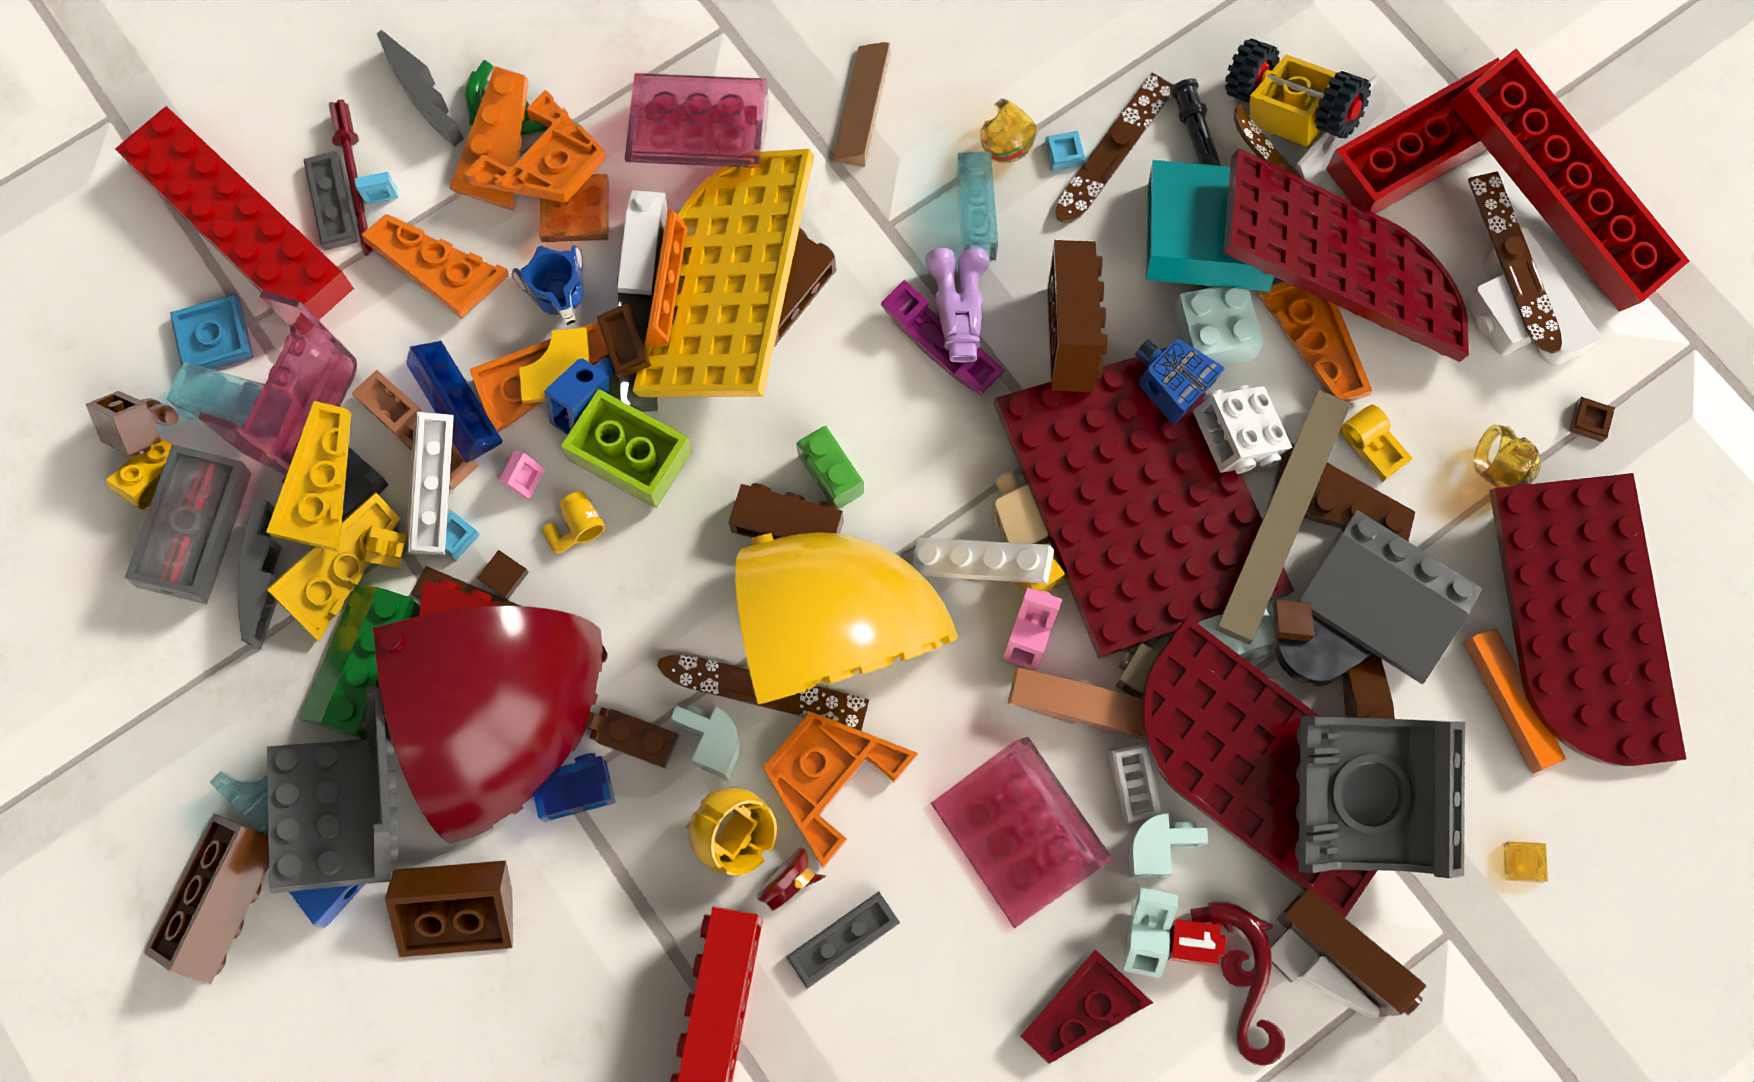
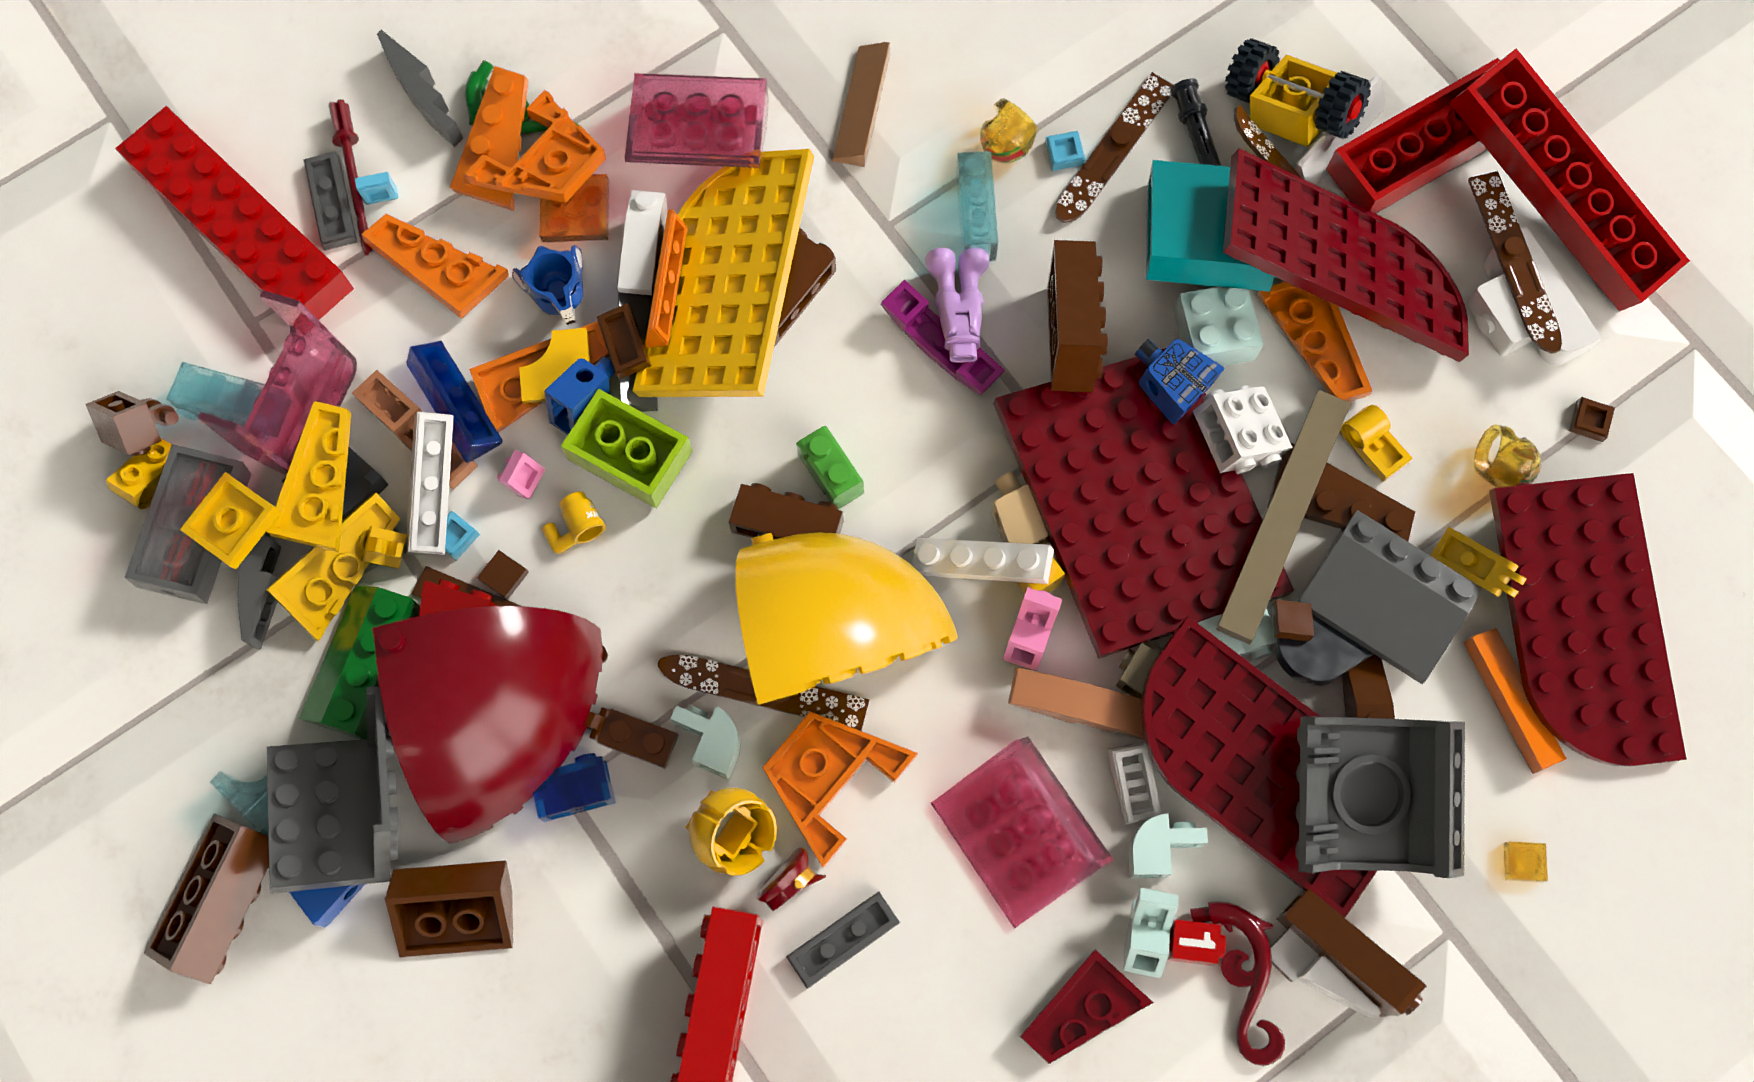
(212, 333): dark azure tile -> none
(230, 520): none -> yellow plate
(1477, 563): none -> yellow hinge

